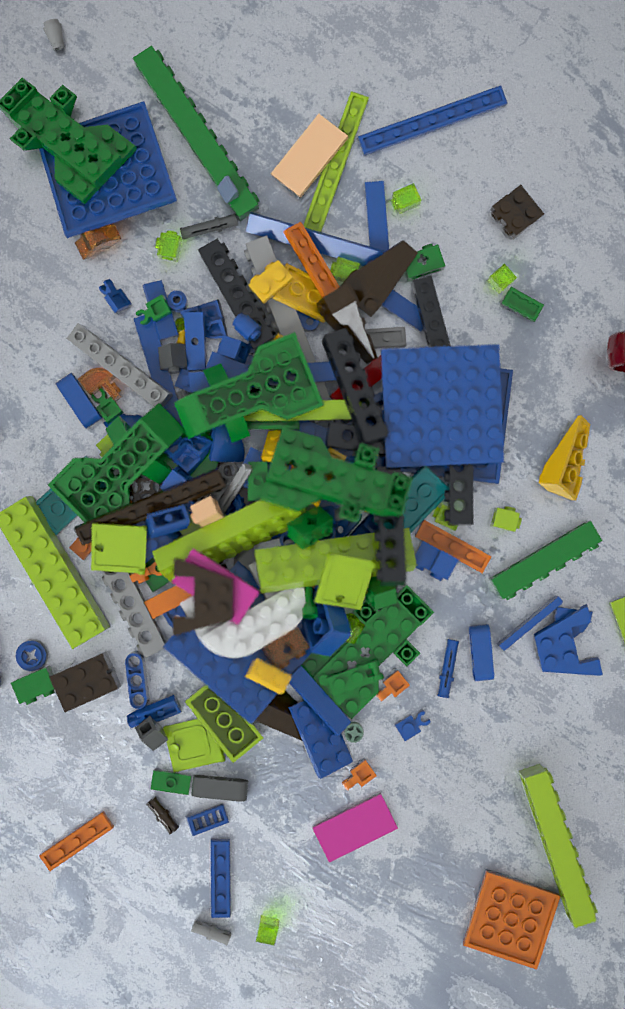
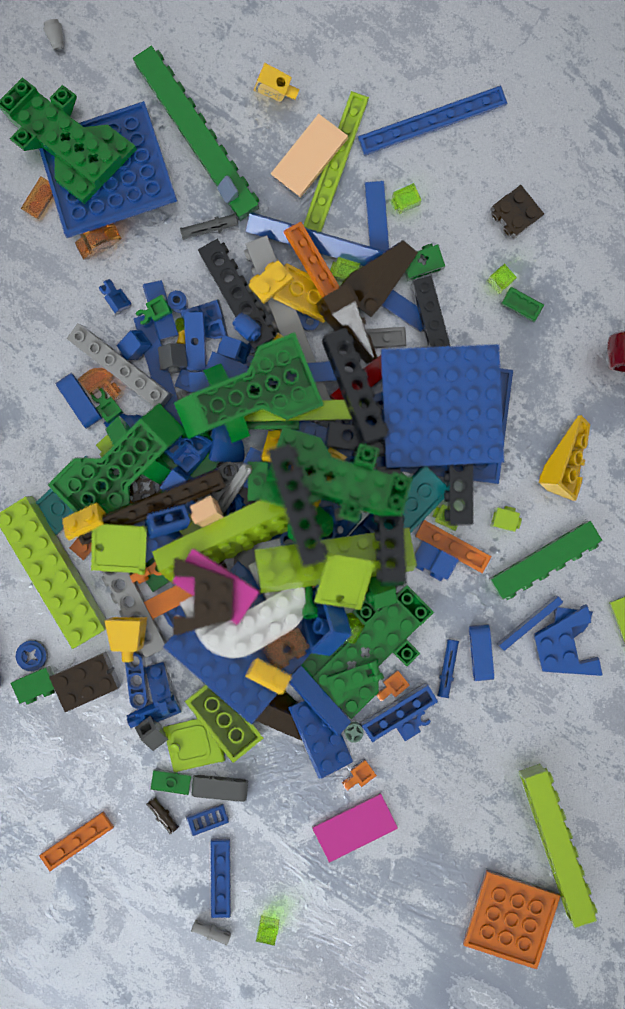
(38, 198): none -> clear orange plate
(83, 521): none -> yellow bracket
(126, 635): none -> yellow torso
(133, 345): none -> blue brick
(159, 687): none -> blue hinge
(168, 246): clear neon green brick -> none
(269, 83): none -> yellow torso
(307, 555): none -> black brick
(399, 712): none -> blue brick

